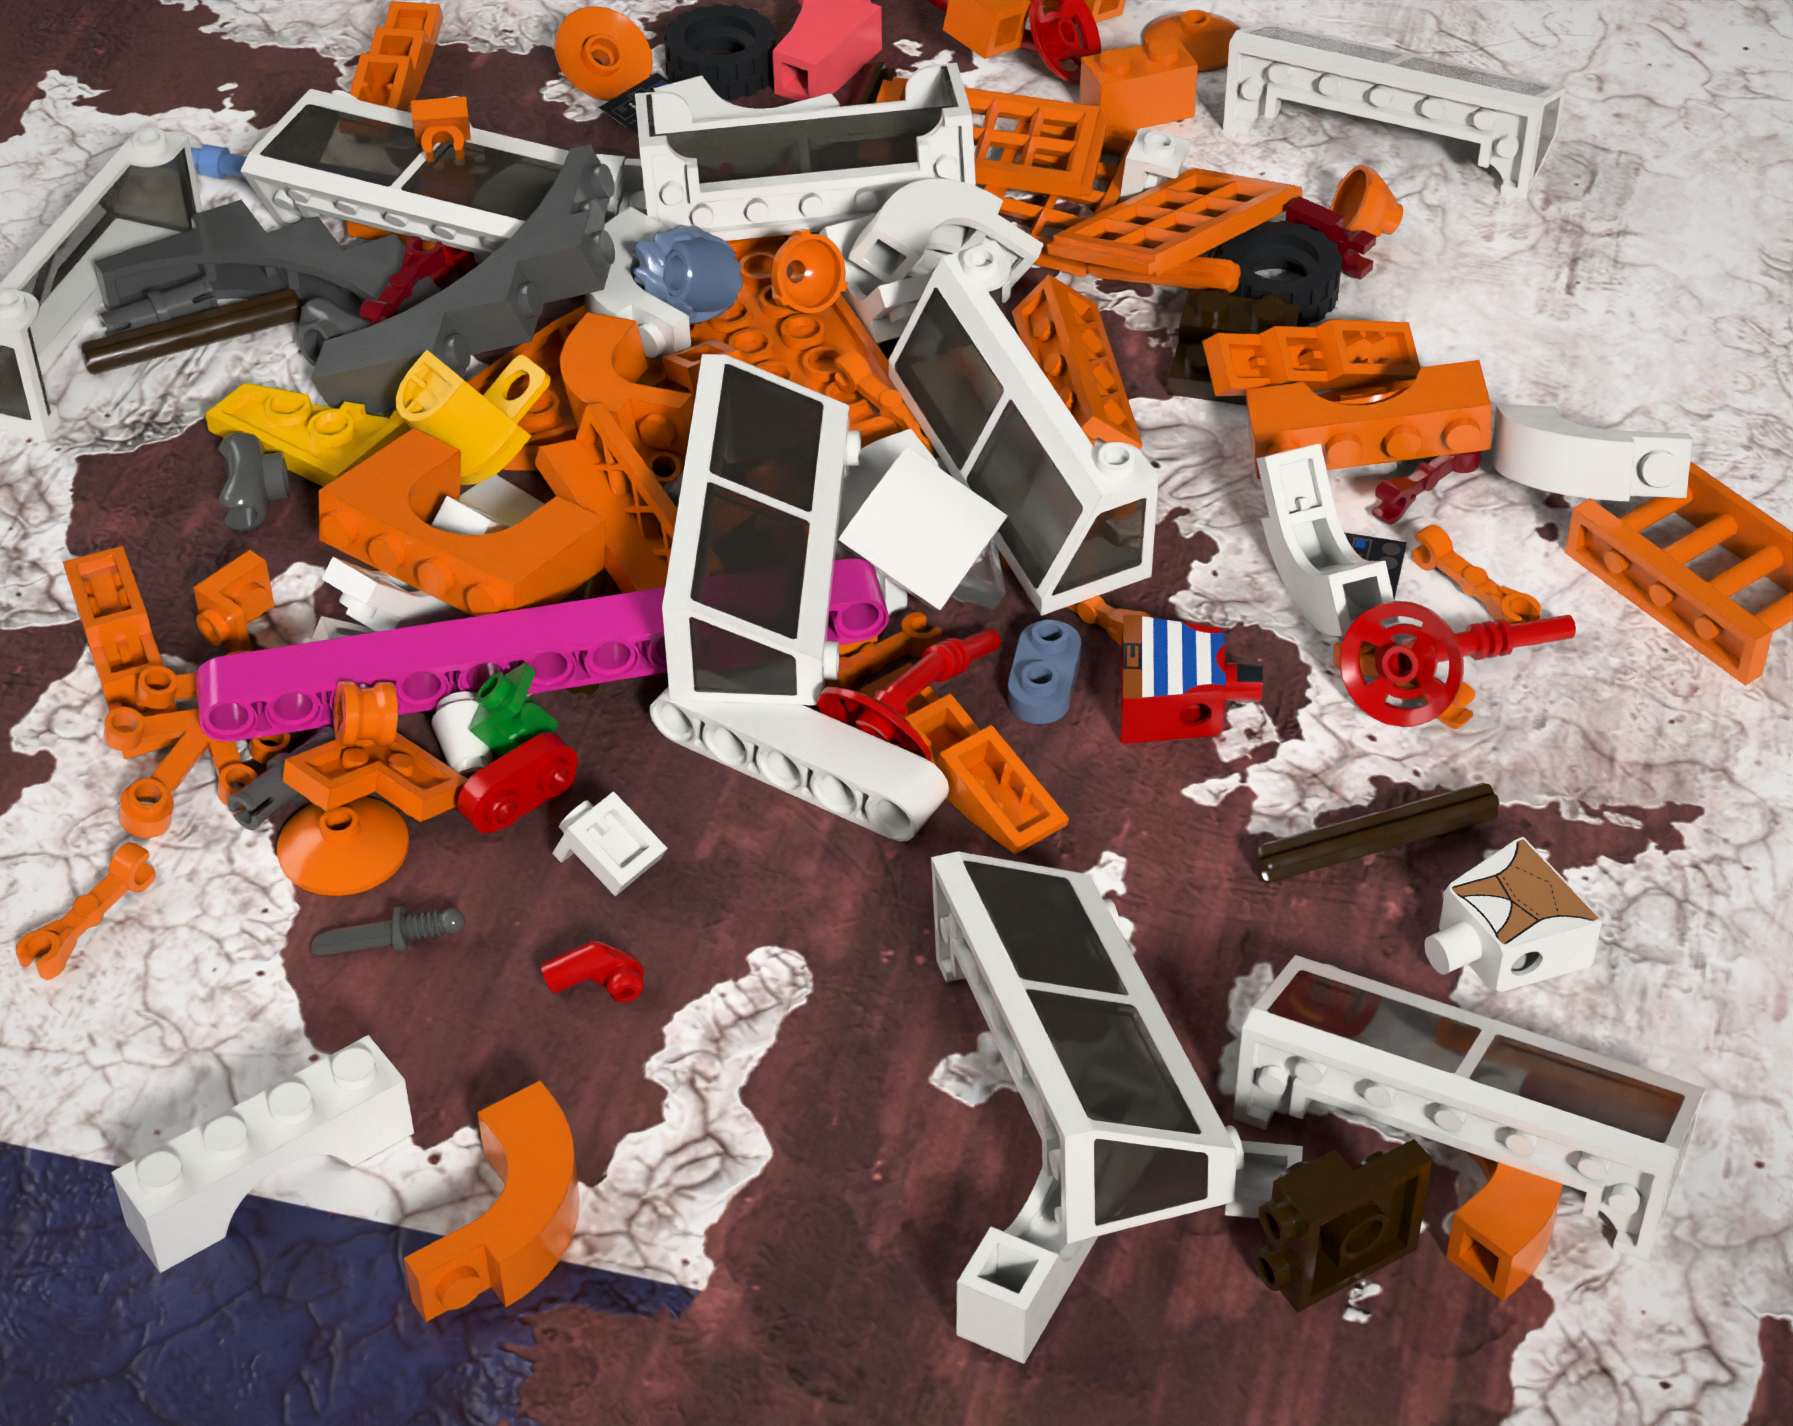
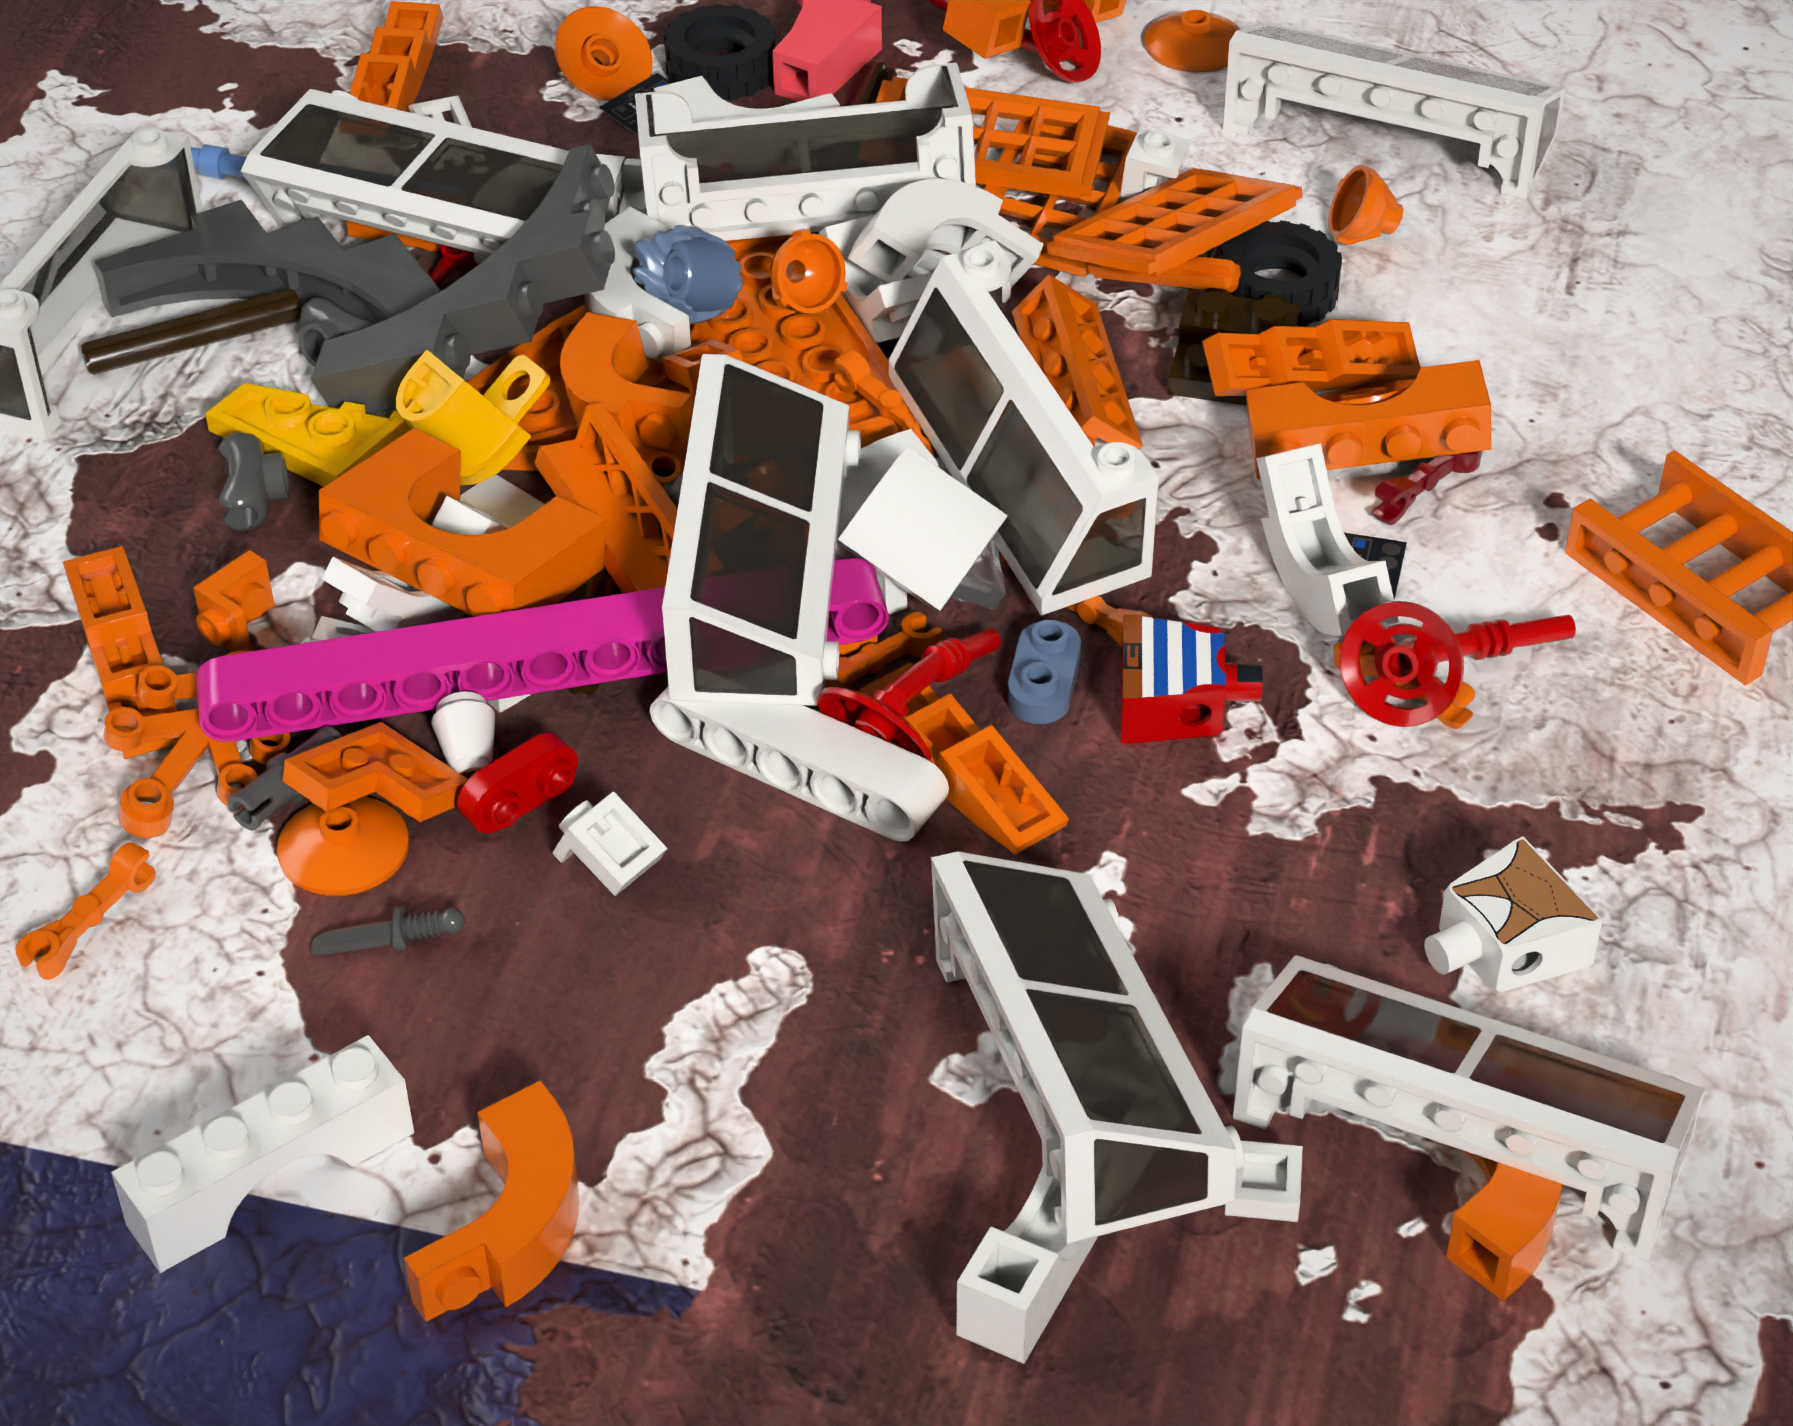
(161, 307): dark grey pin -> none
(365, 713): orange wheel -> none
(416, 266): dark red piece -> none
(441, 122): orange tile -> none
(507, 714): green bracket -> none
(600, 964): red arm -> none
(1141, 83): orange brick -> none
(1332, 224): dark red plate -> none
(1341, 1222): dark brown plate -> none
(1375, 832): dark brown axle -> none
(1474, 581): orange piece -> none
(1587, 462): white arch -> none

